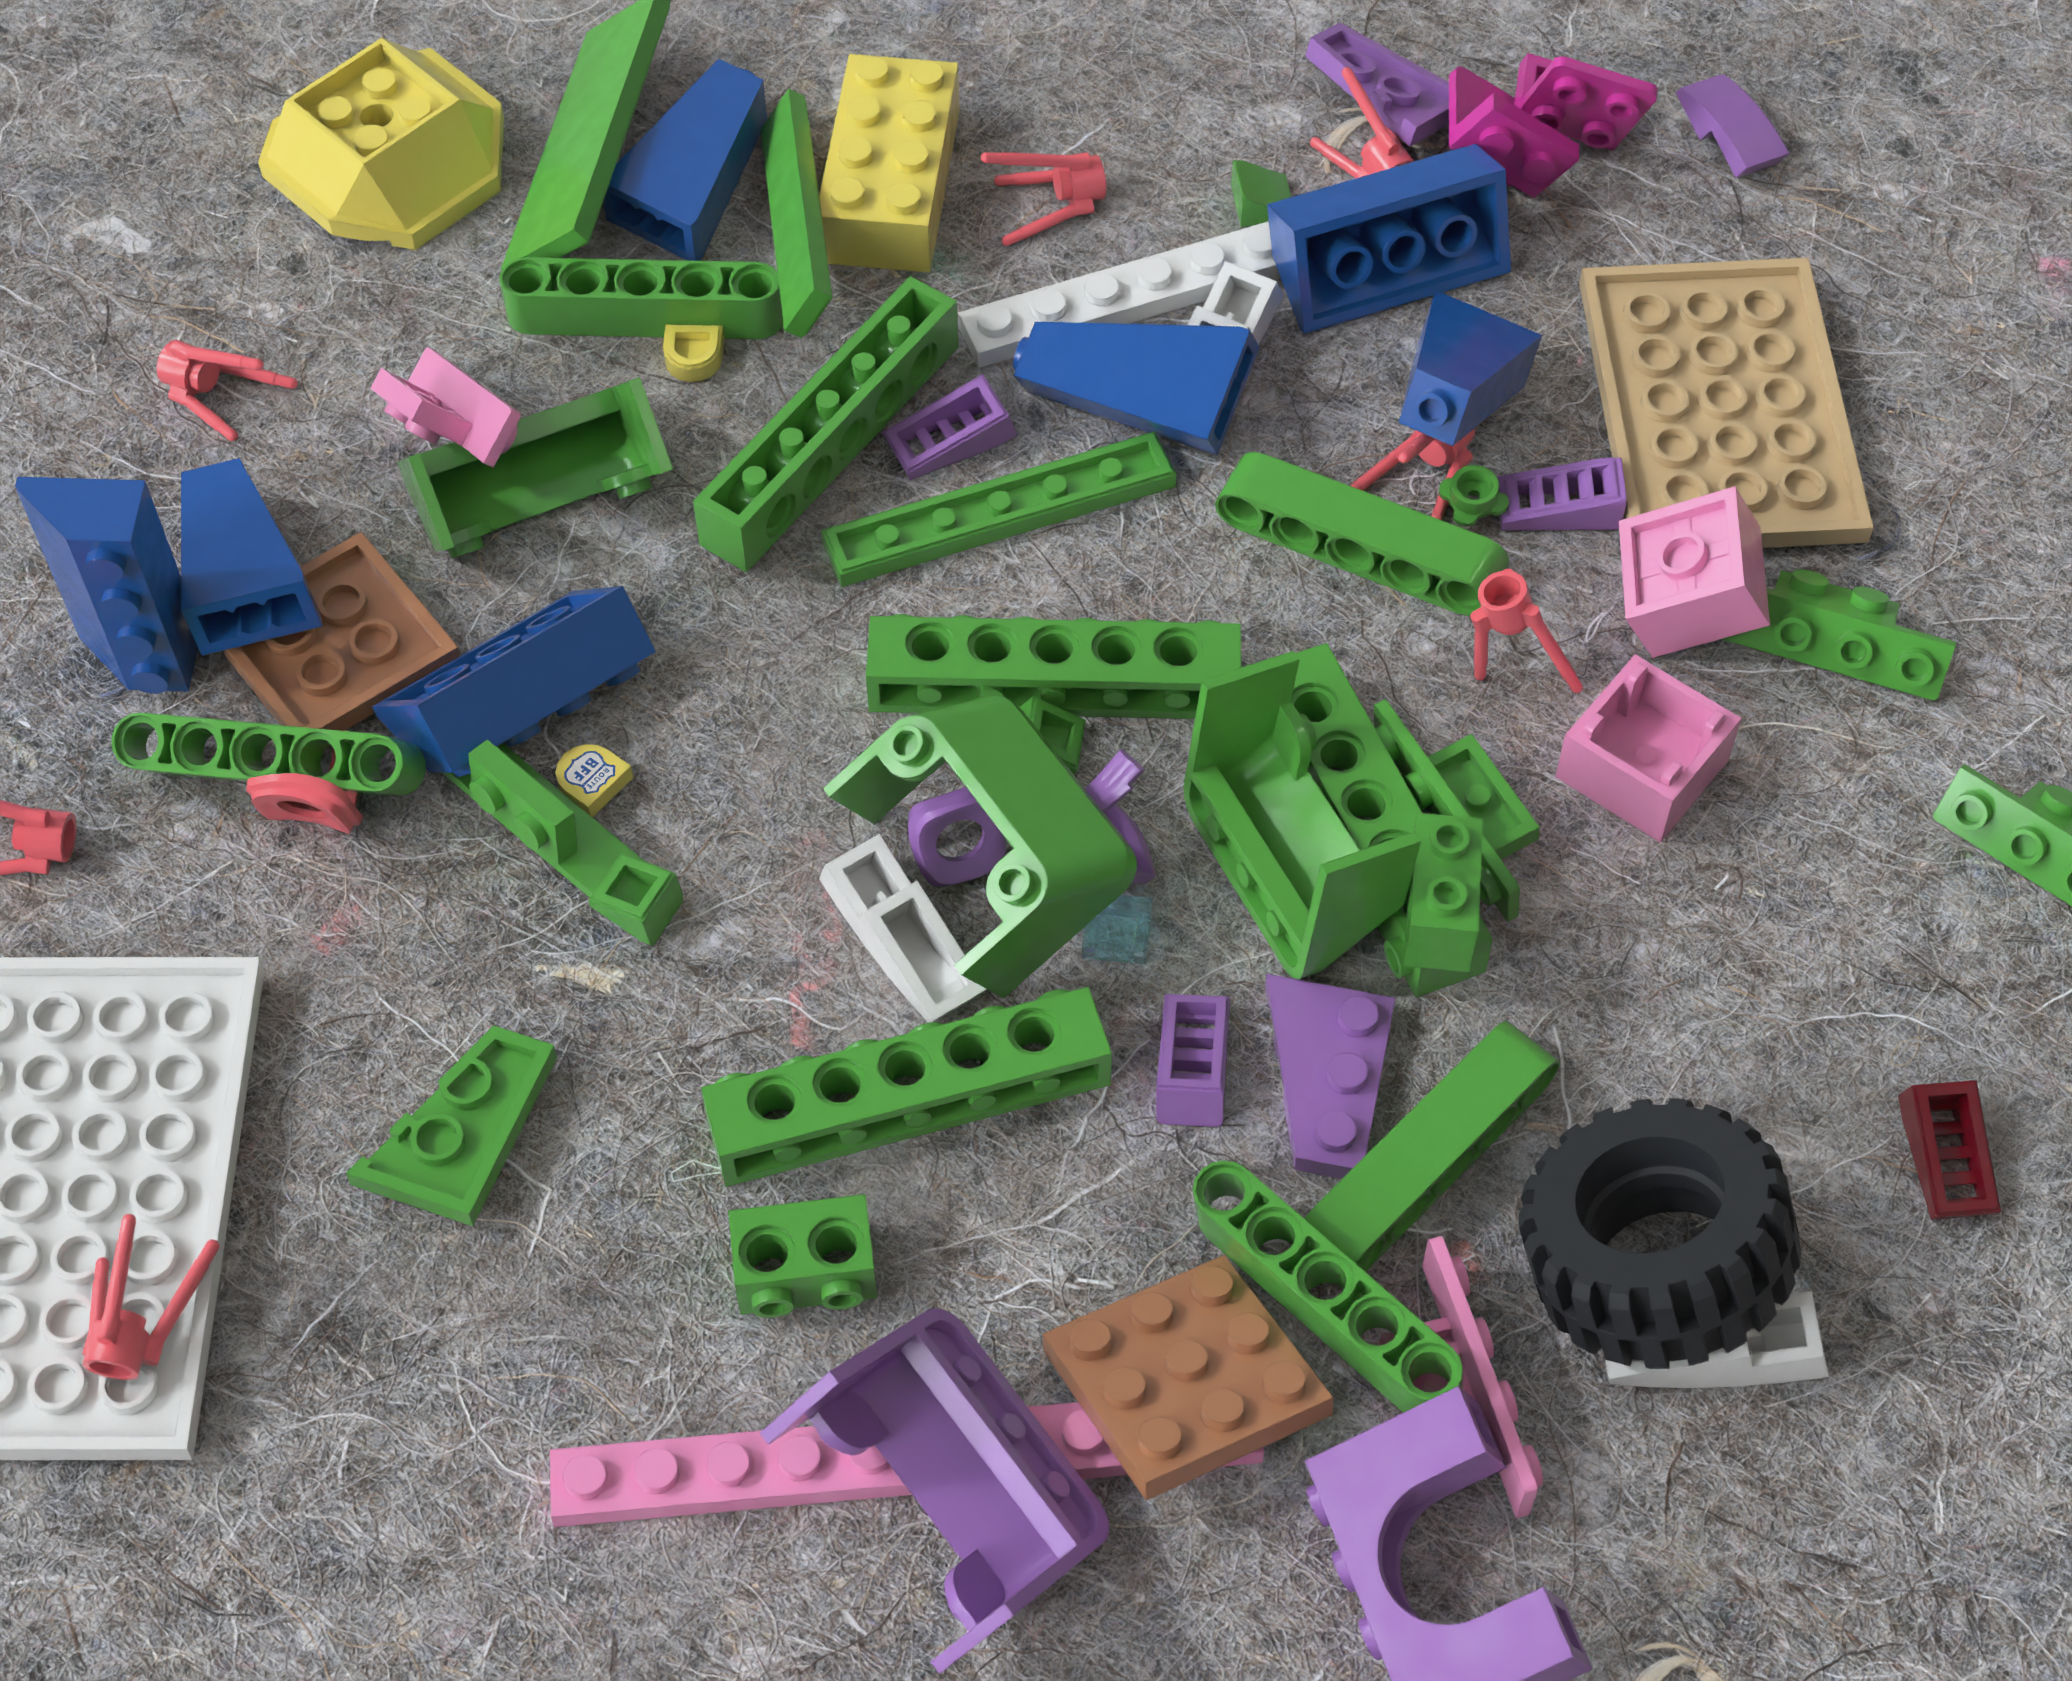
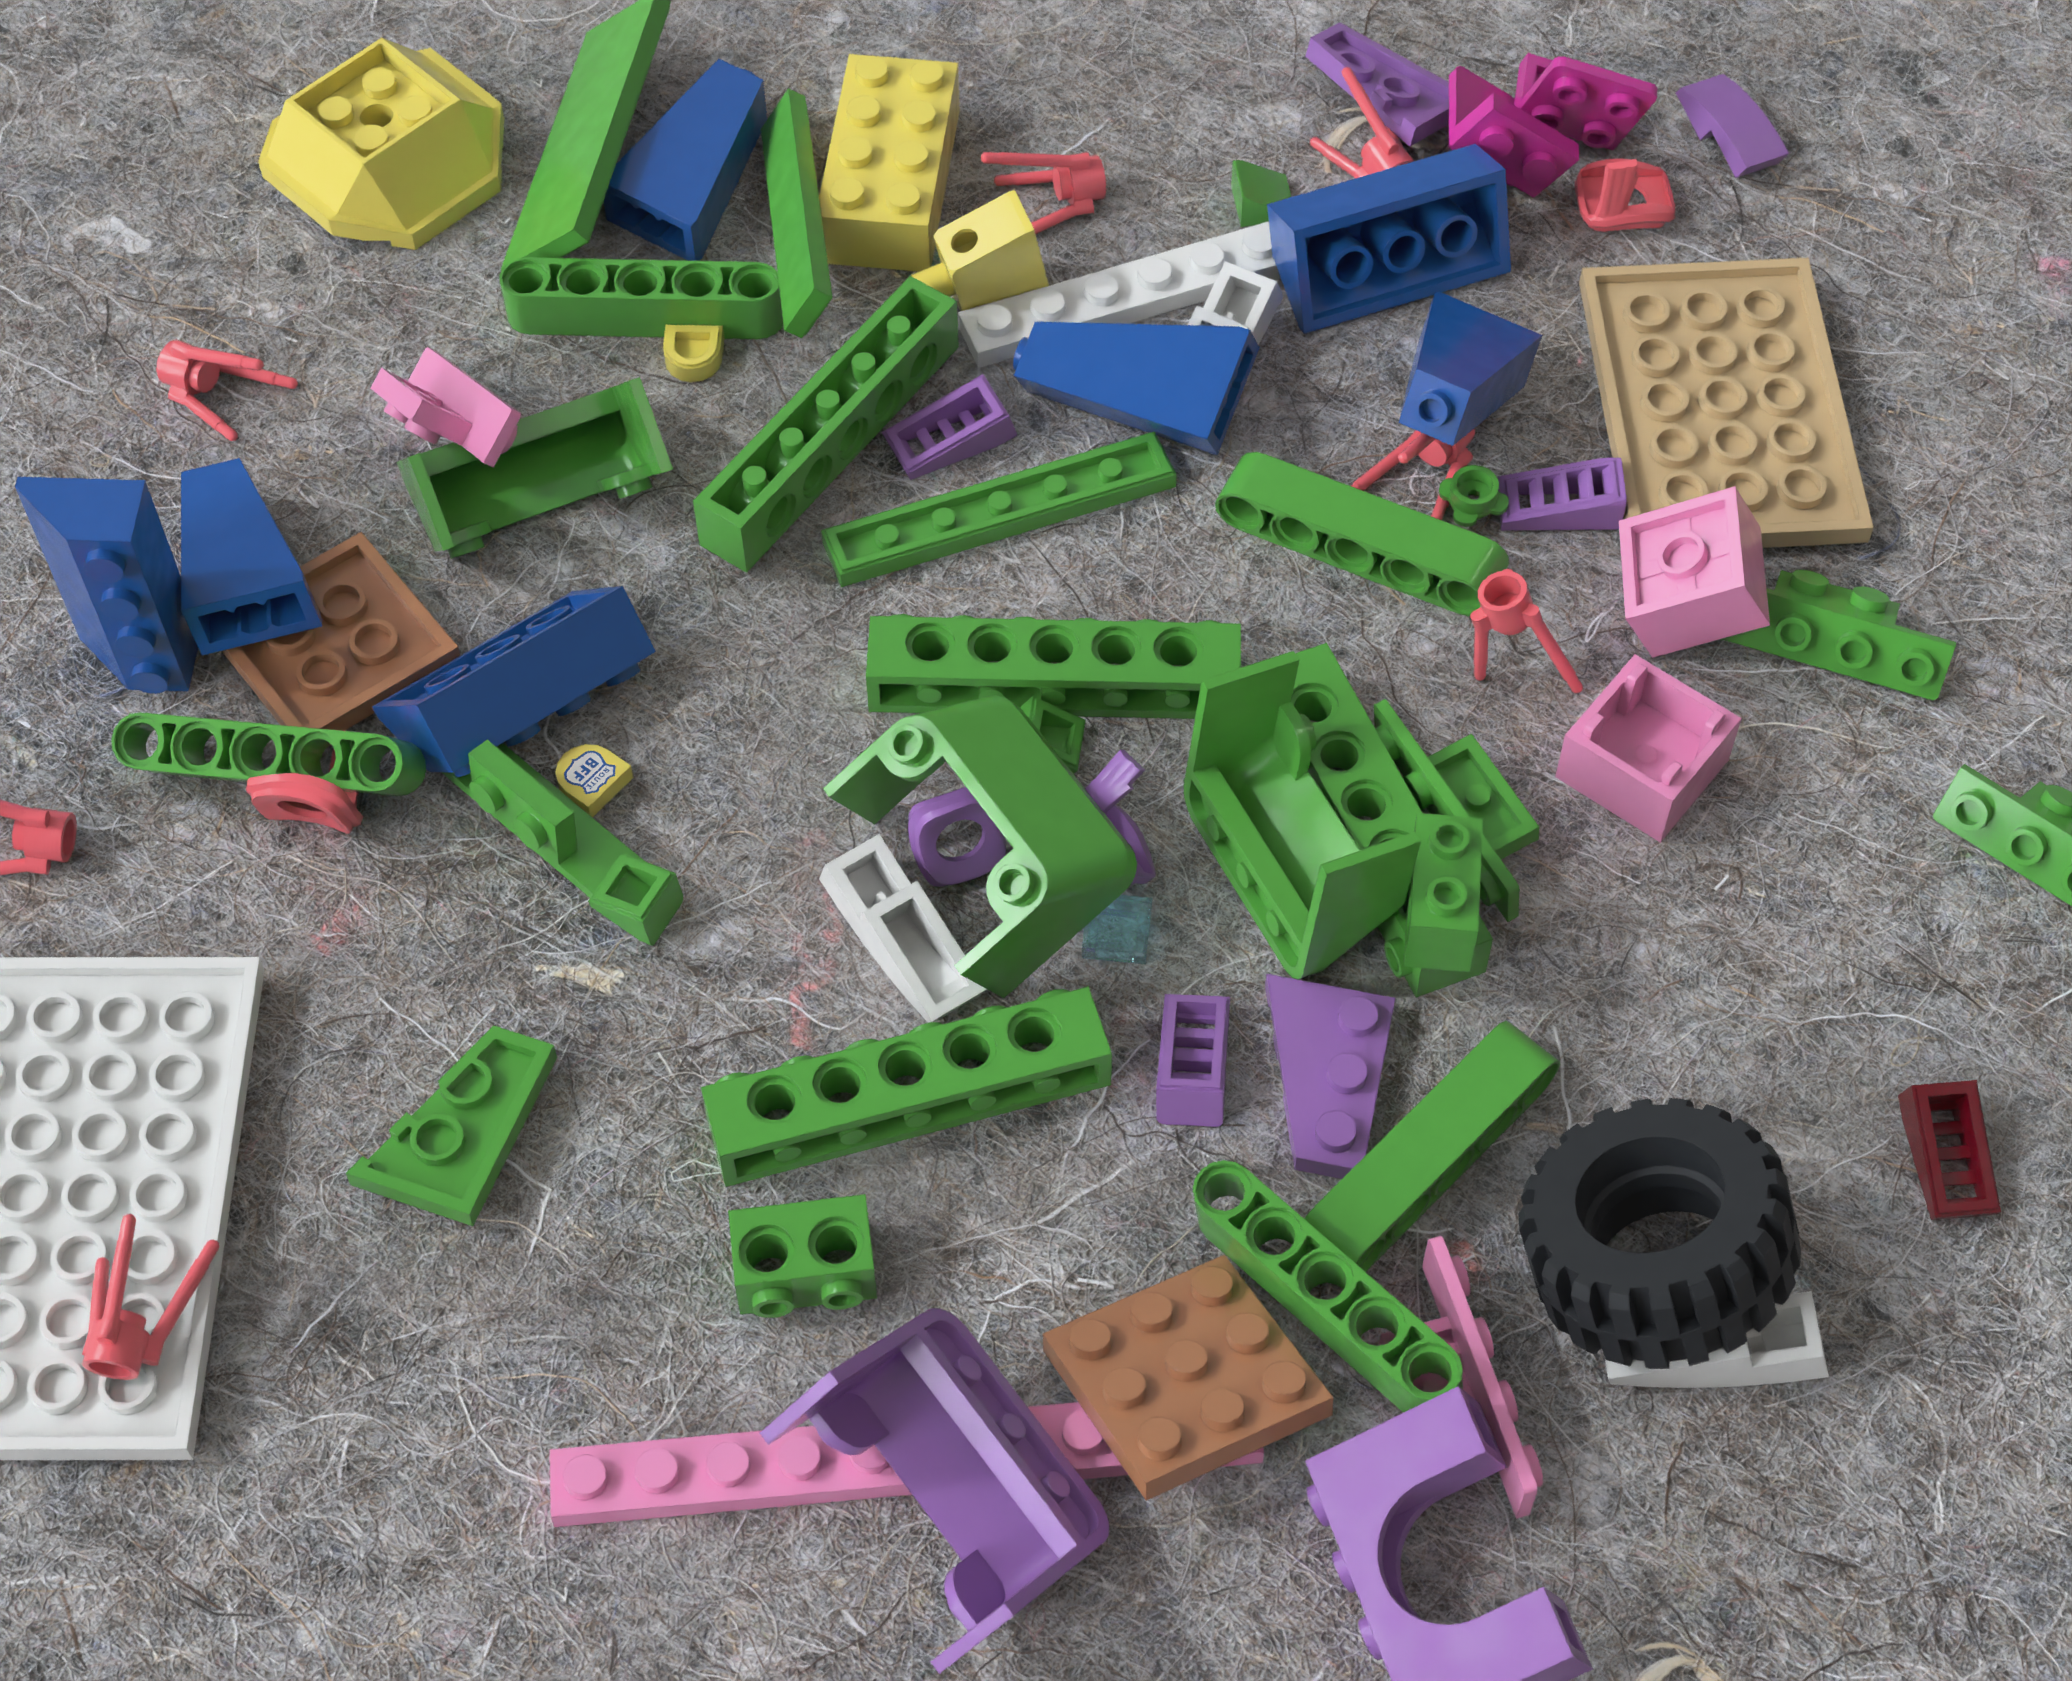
(987, 255): none -> light yellow torso
(1606, 189): none -> coral piece

